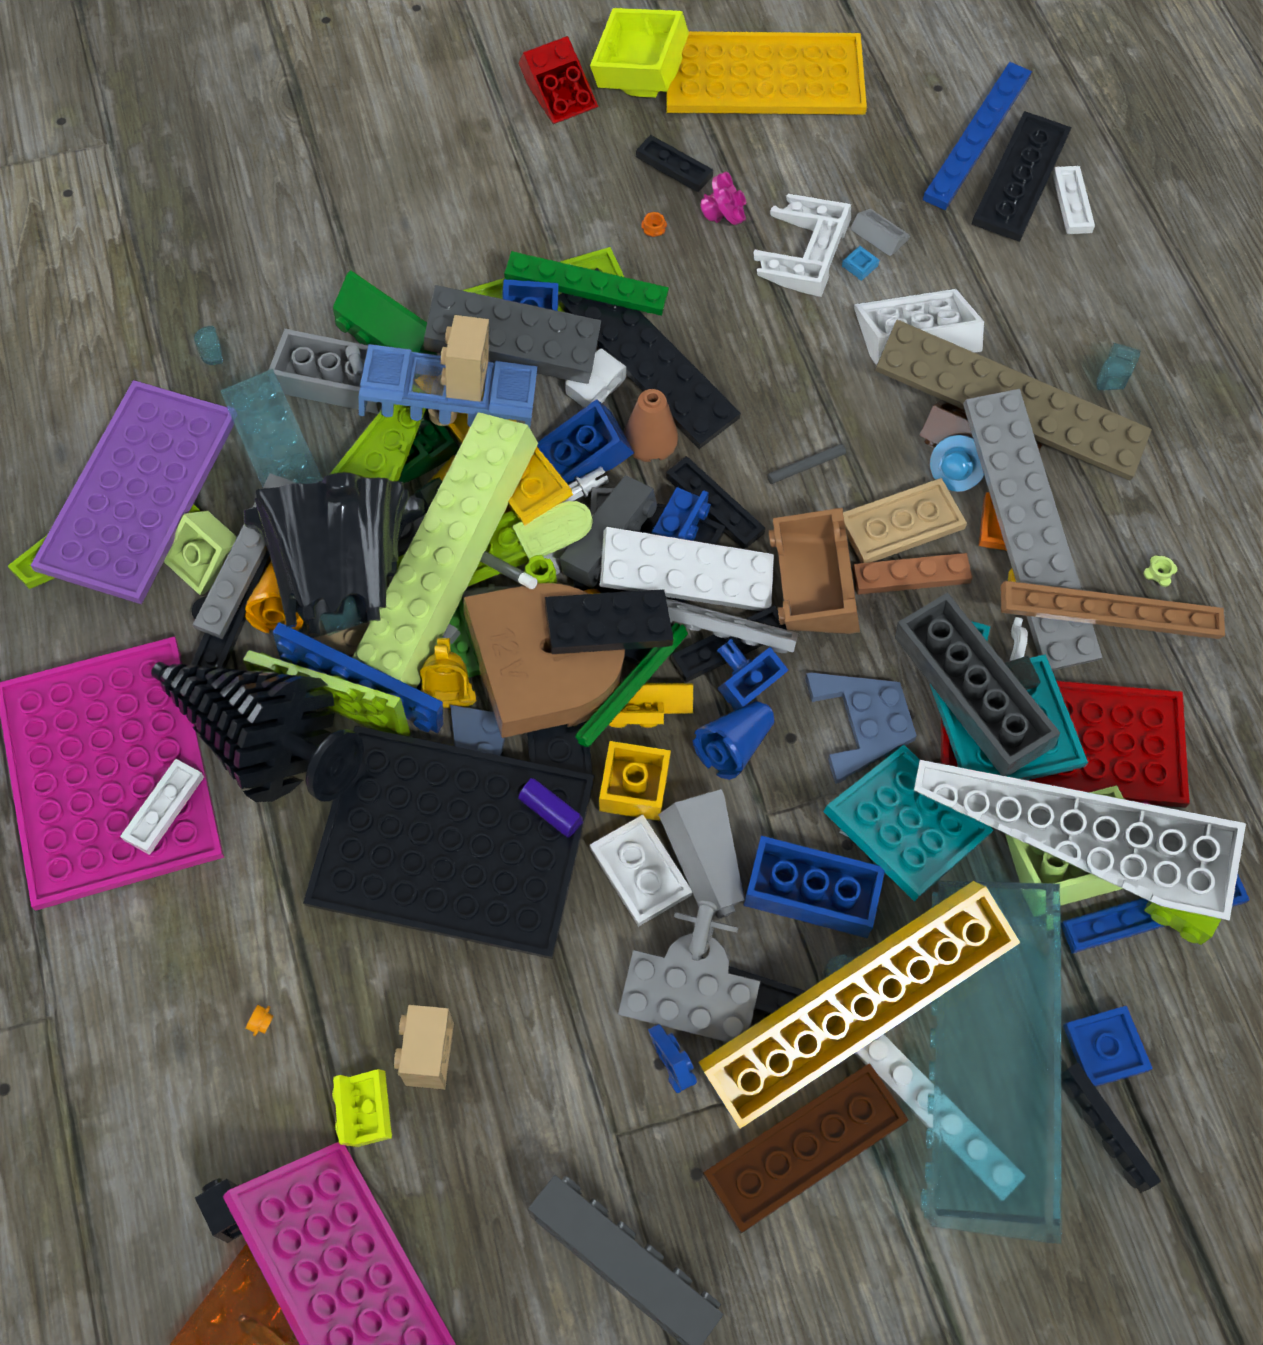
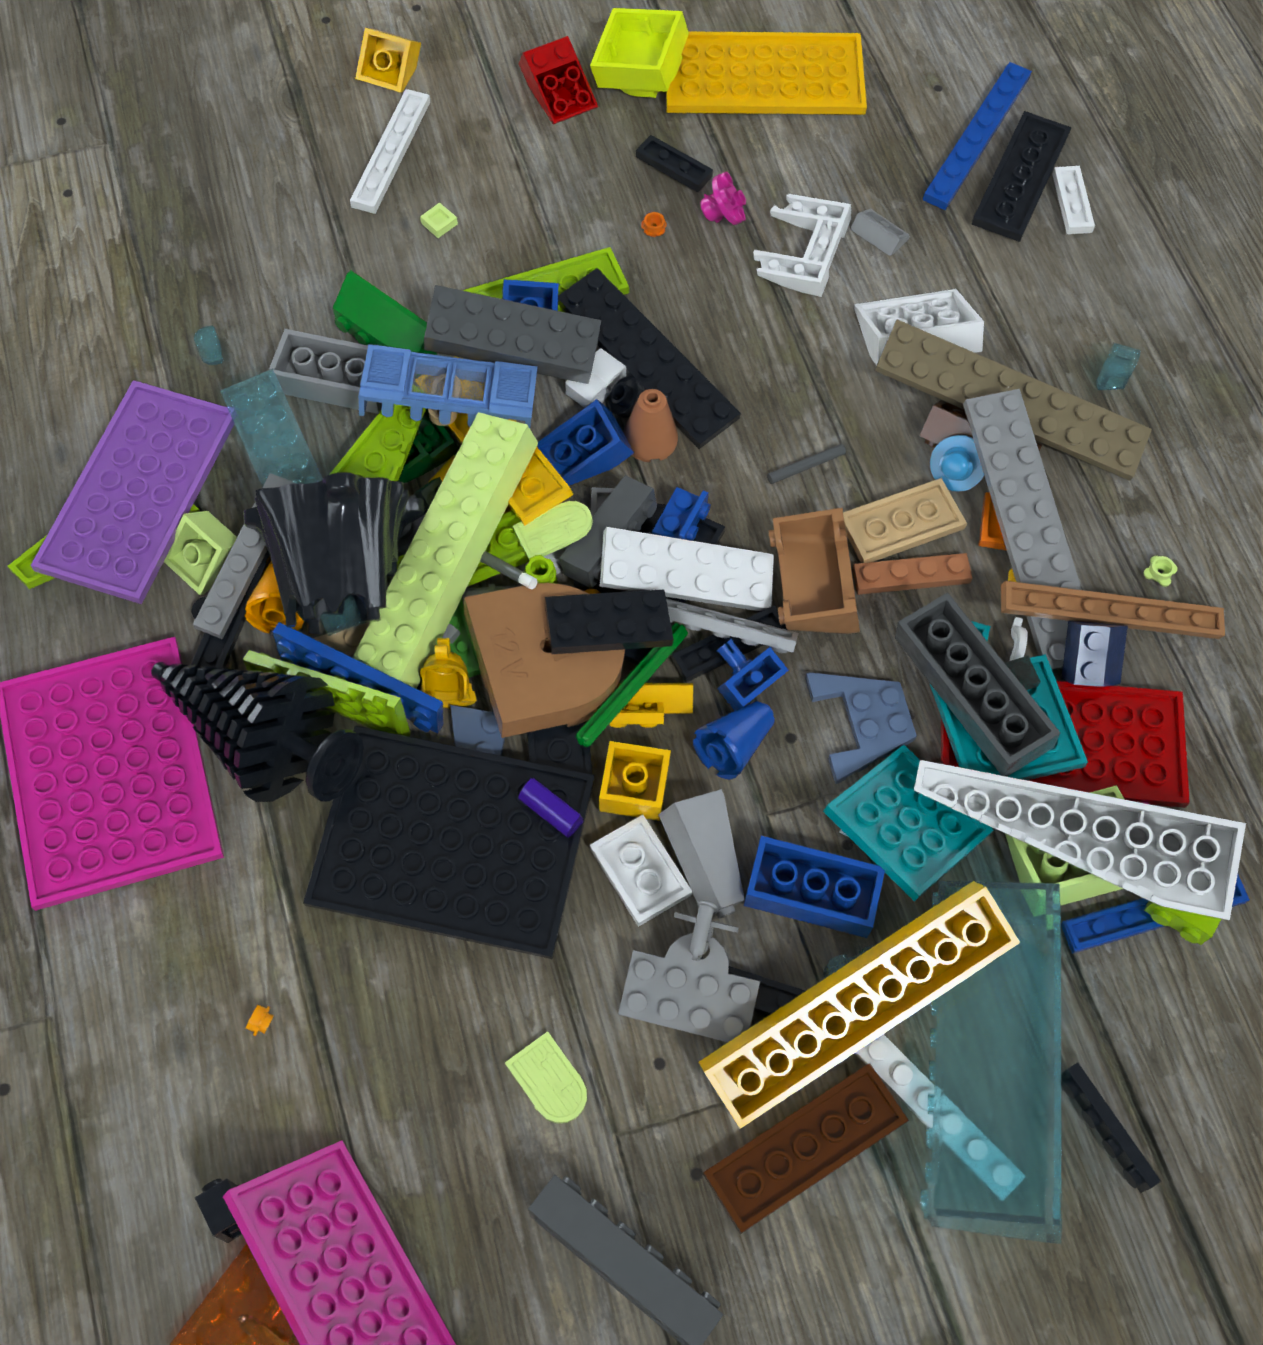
(162, 806): white plate -> none
(354, 356): light grey piece -> none
(362, 1108): neon yellow bracket -> none
(387, 59): none -> yellow slope
(390, 151): none -> white plate
(425, 1046): tan brick -> none
(438, 220): none -> yellowish green plate
(465, 358): tan brick -> none
(549, 1080): none -> yellowish green window
(584, 485): white axle -> none
(588, 283): green plate -> none
(625, 395): none -> black plate
(677, 1063): blue plate -> none
(724, 509): black plate -> none
(860, 263): dark azure tile -> none
(1094, 653): none -> dark blue slope
(1108, 1046): blue plate -> none

